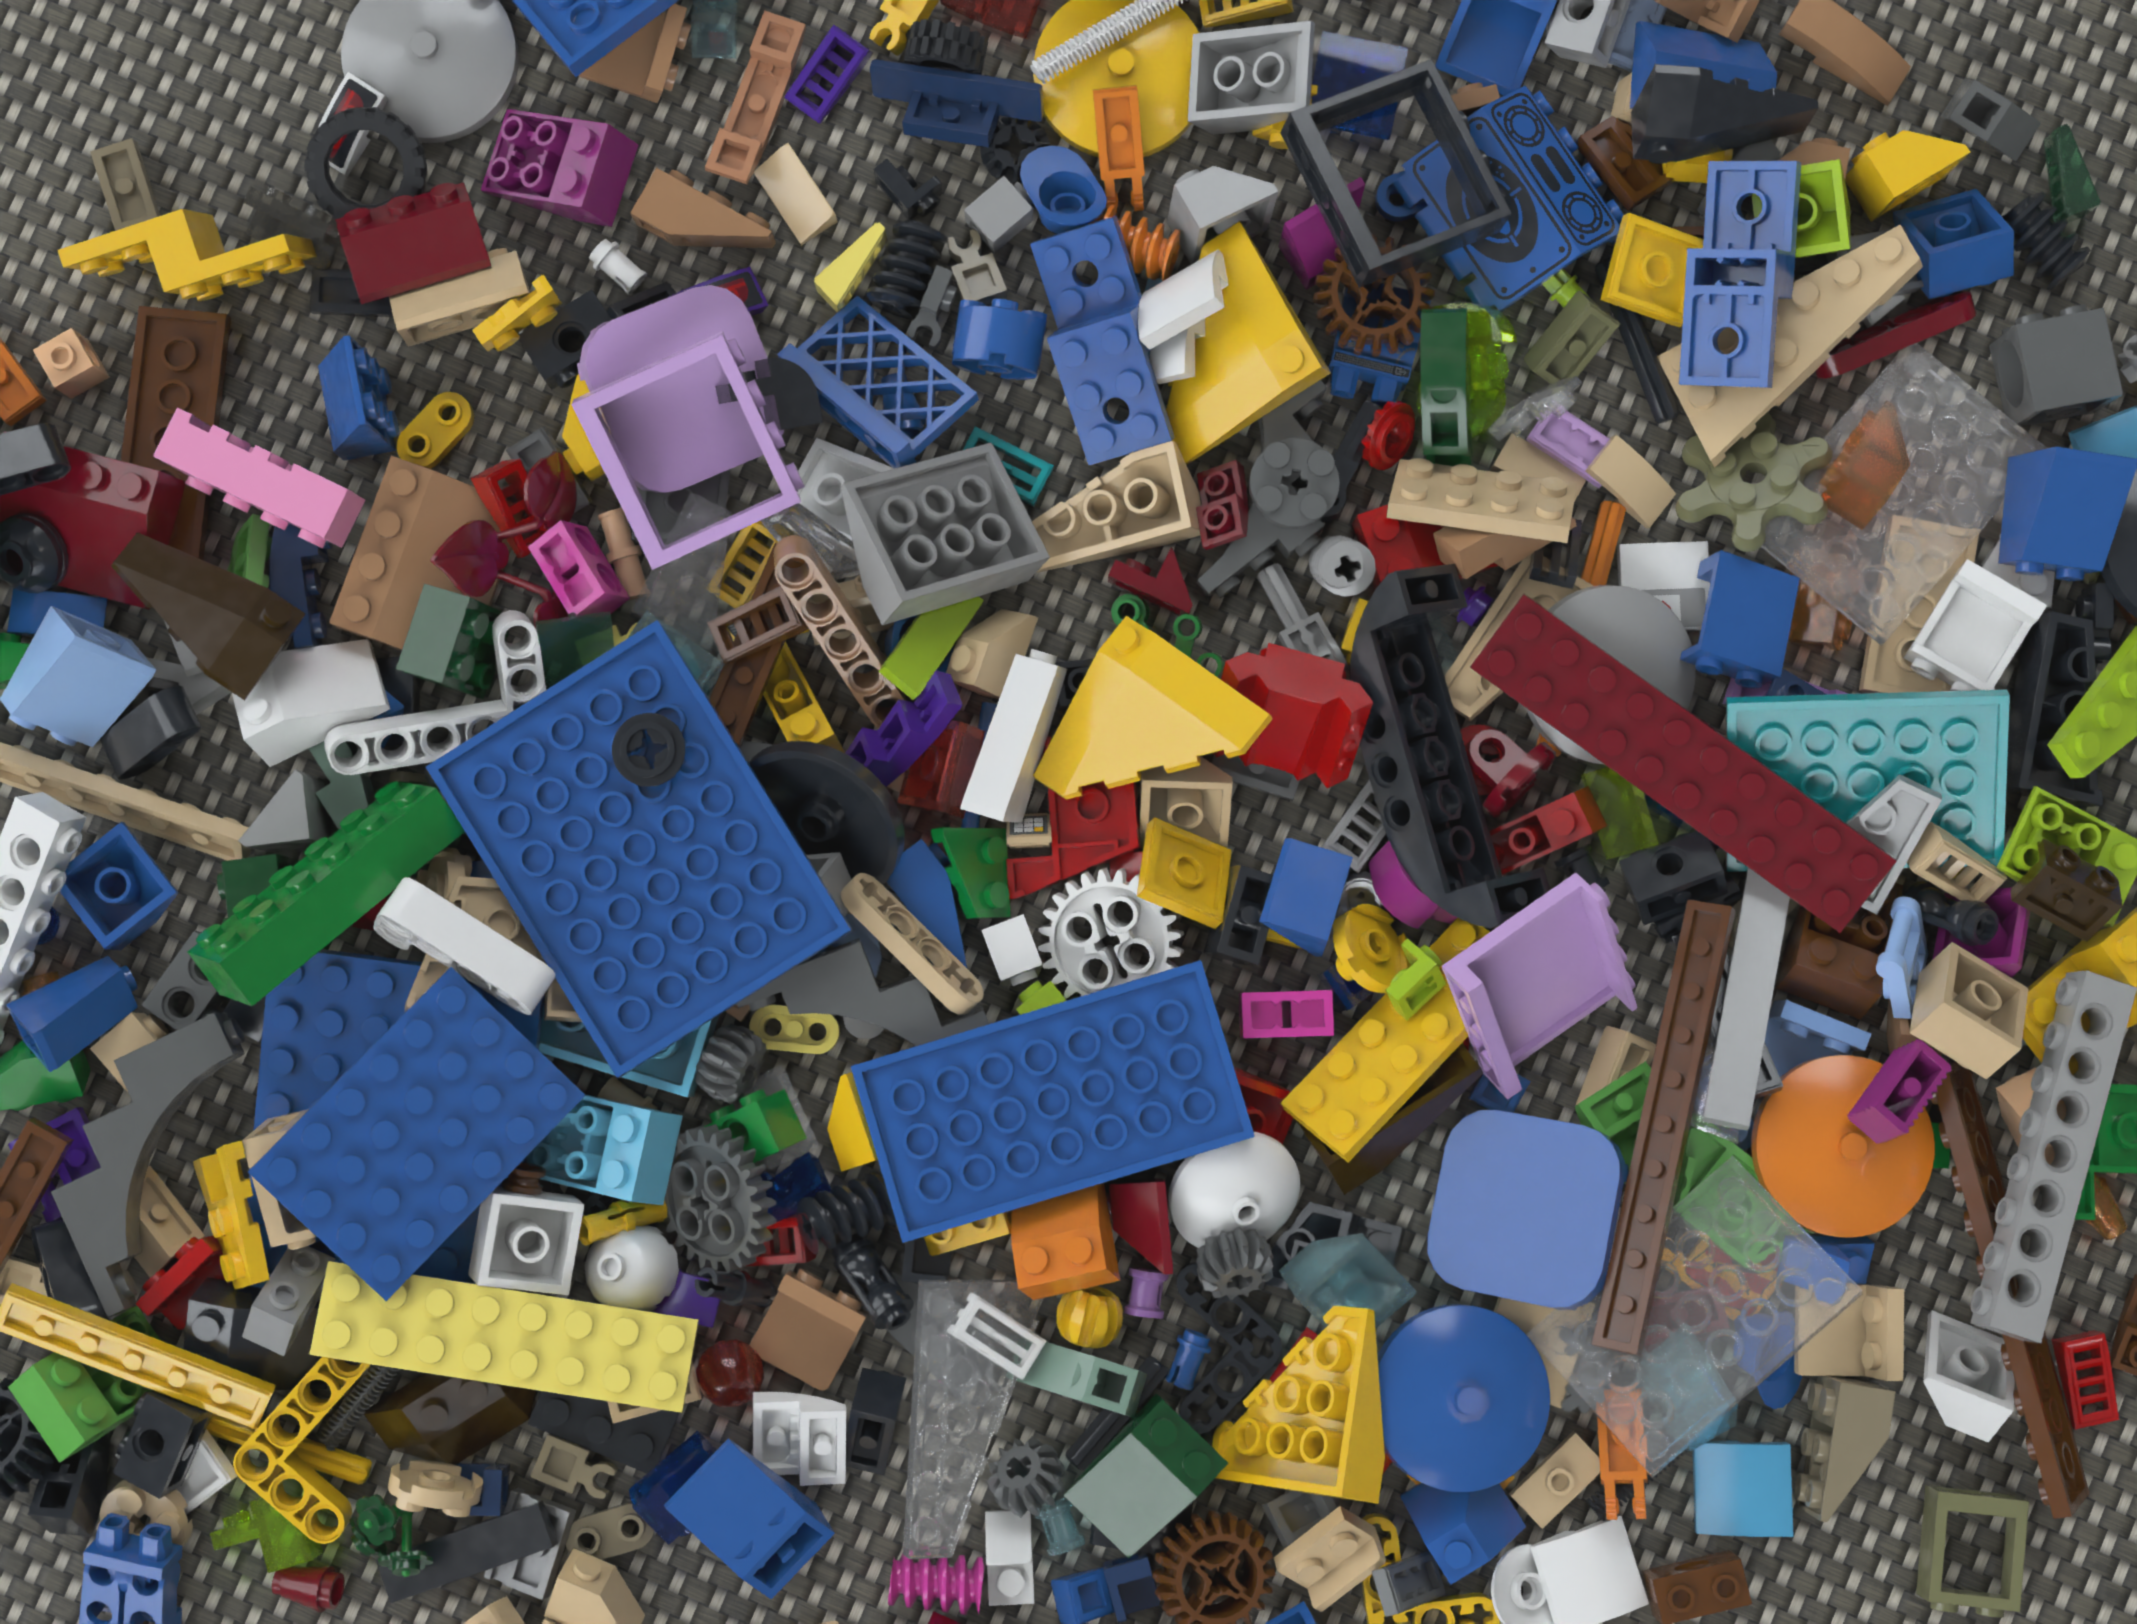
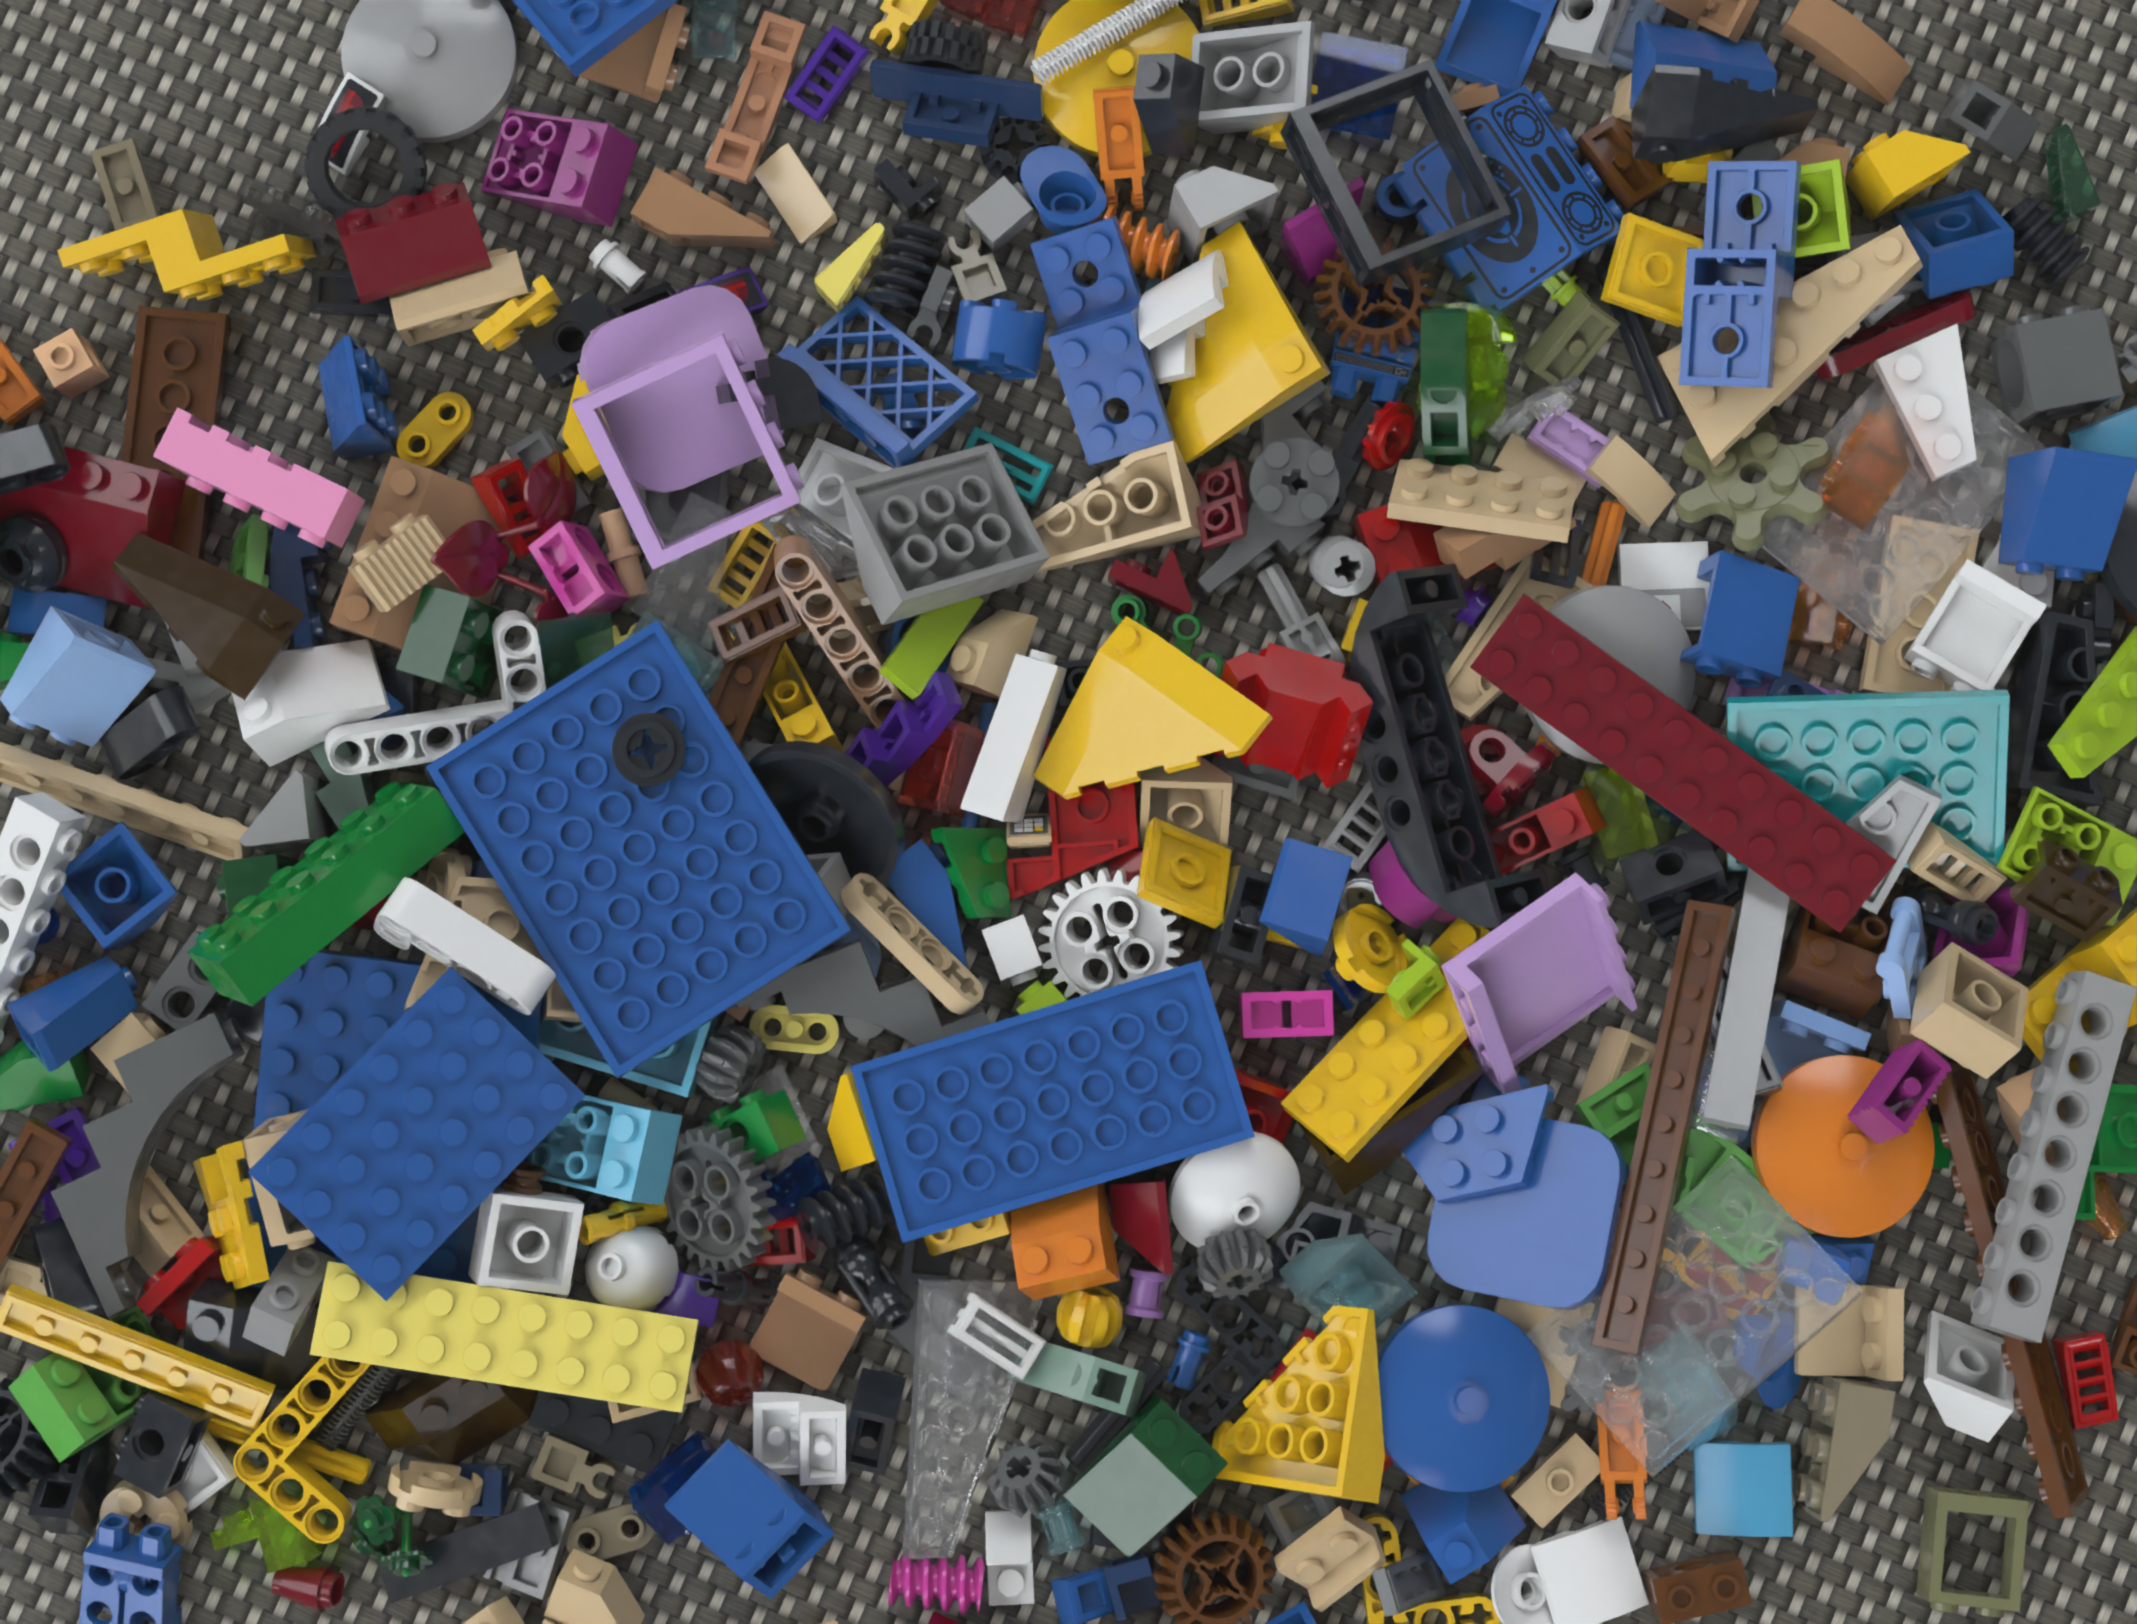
(400, 563): none -> tan brick
(1169, 102): none -> black slope
(1481, 1145): none -> wing
(1932, 400): none -> white wing

